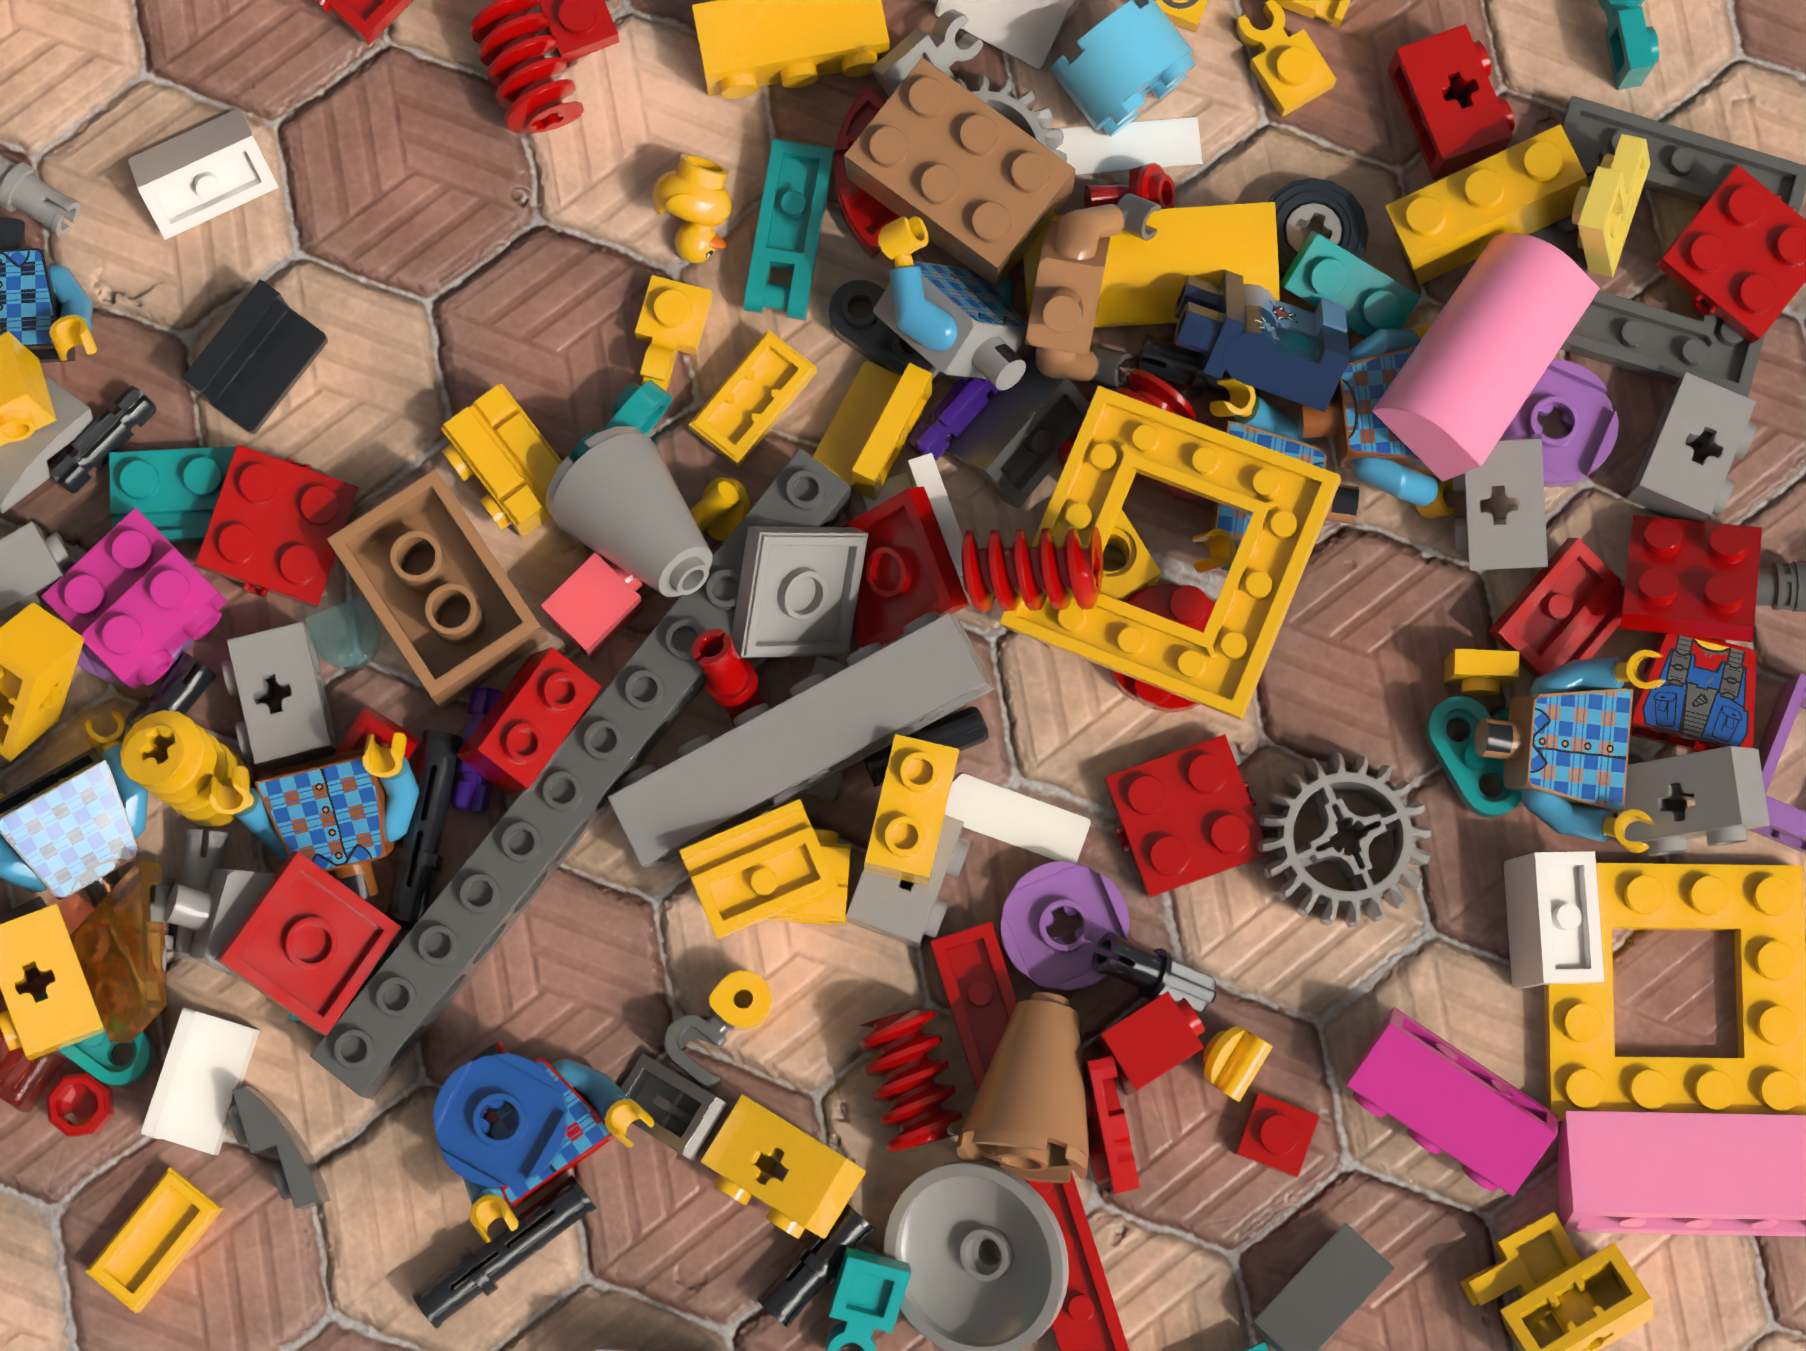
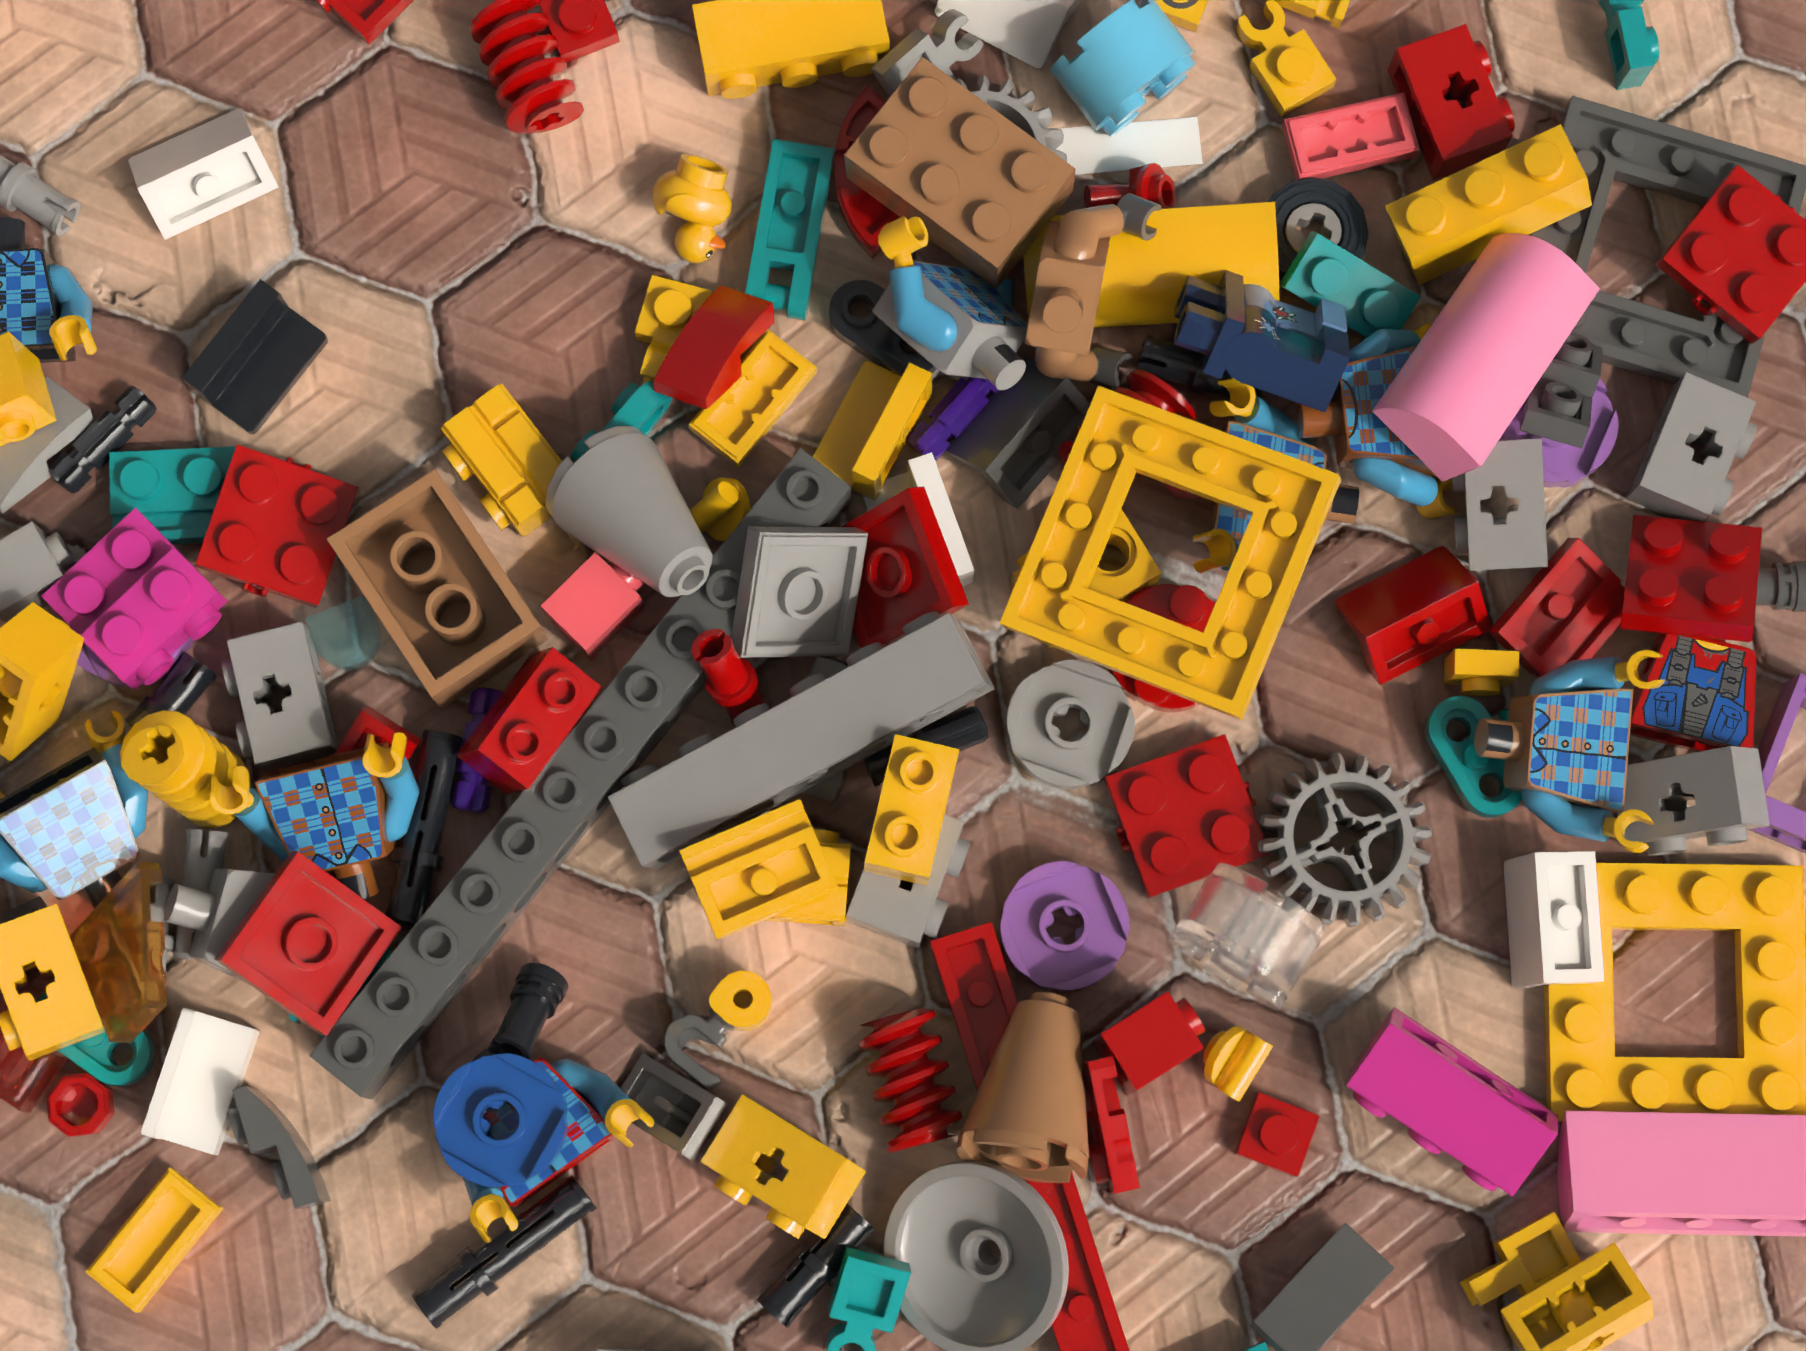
(533, 1000): none -> black pin
(709, 348): none -> red slope
(1017, 819): white sticker -> none
(1032, 571): red piece -> none
(1052, 692): none -> light grey plate
(1154, 972): black axle -> none
(1248, 935): none -> clear brick
(1351, 137): none -> coral plate
(1414, 613): none -> red panel
(1563, 396): none -> dark grey slope
(1610, 203): light yellow plate -> none

